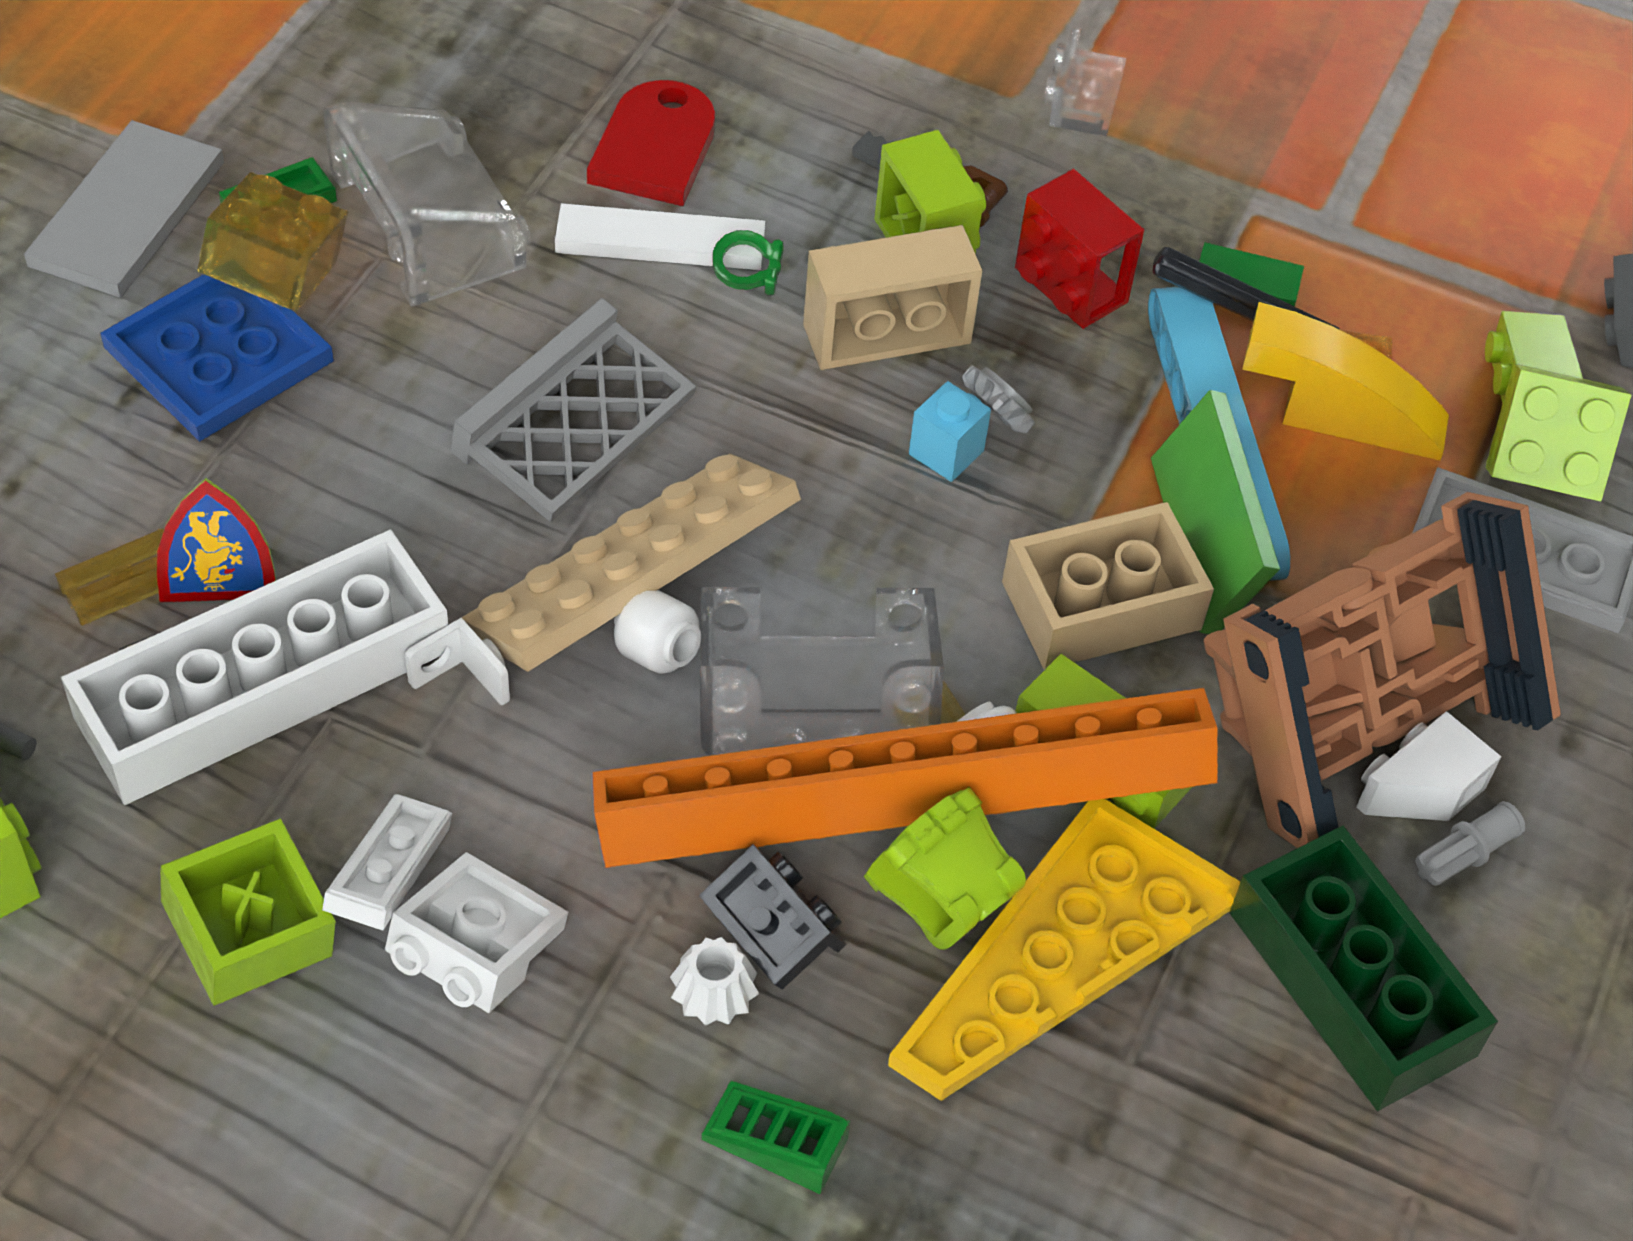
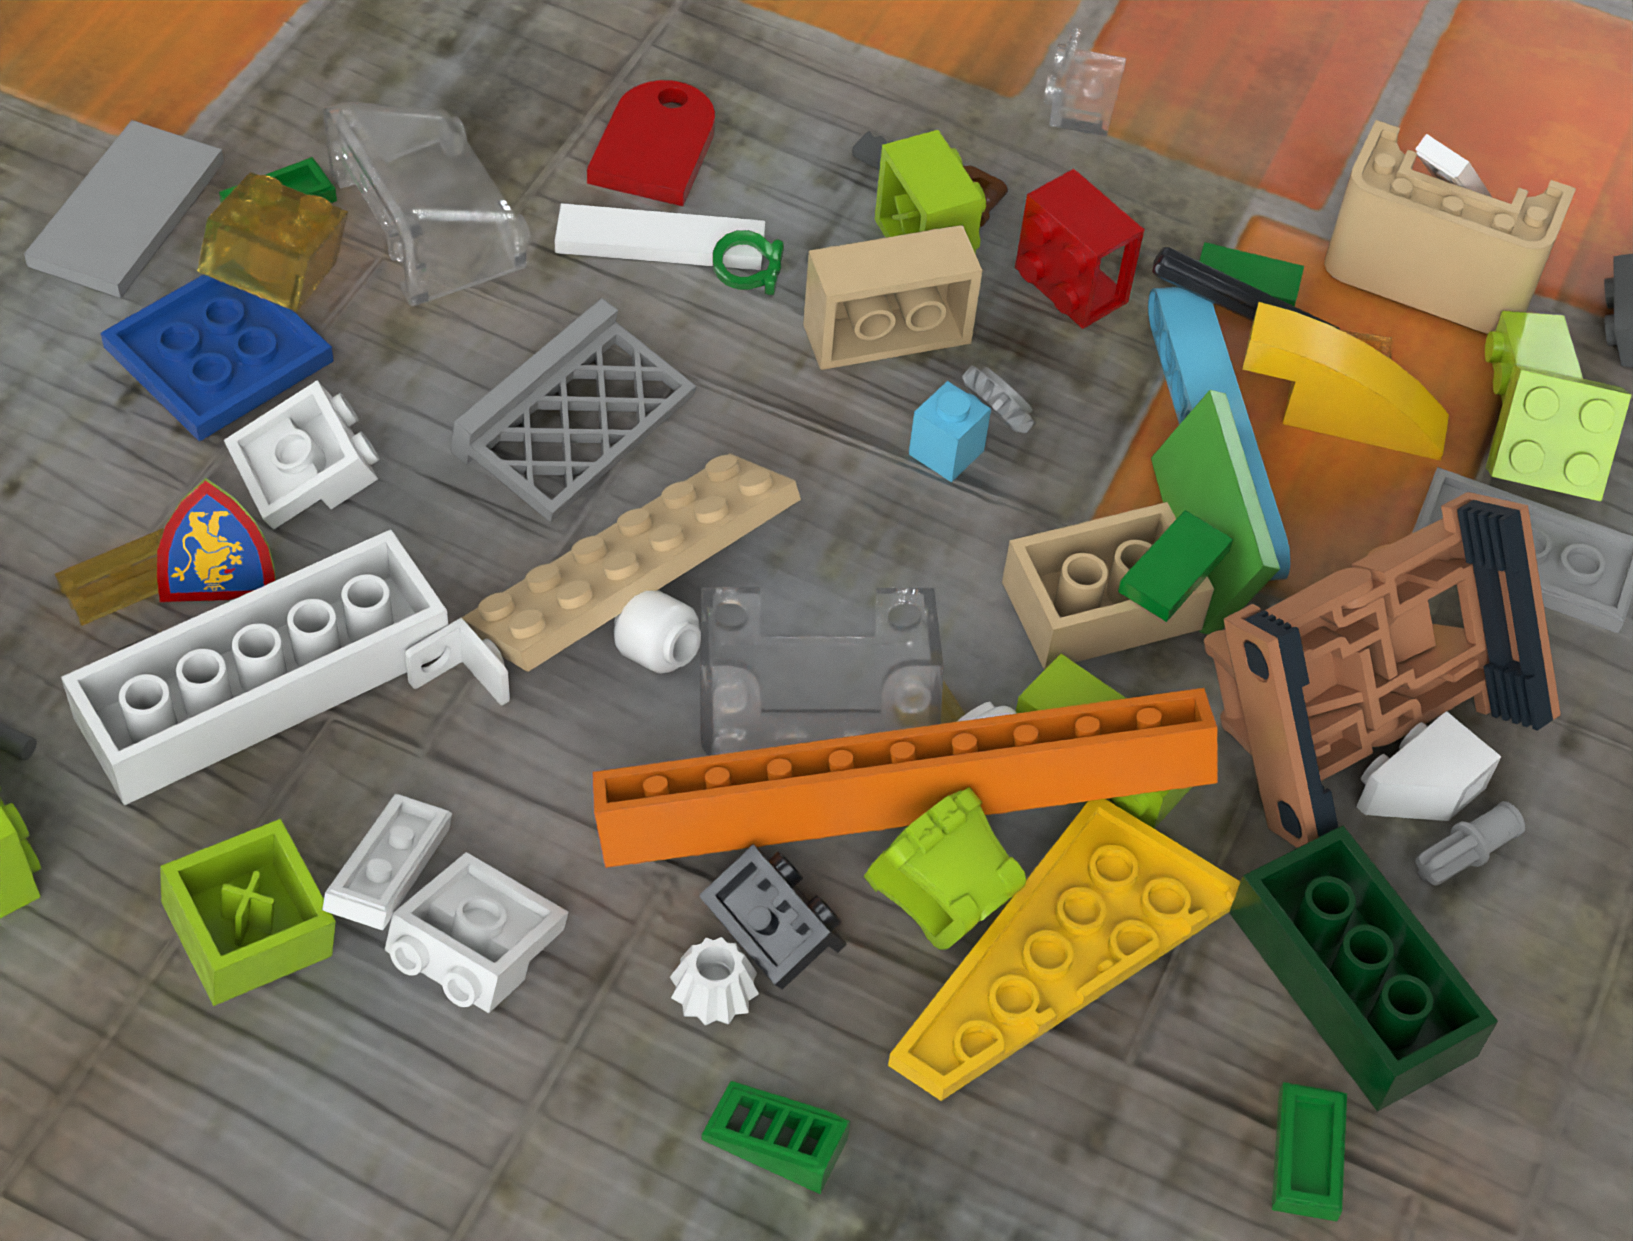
(303, 455): none -> white plate
(1175, 565): none -> green tile
(1309, 1152): none -> green tile
(1439, 241): none -> tan windscreen
(1449, 165): none -> white tile

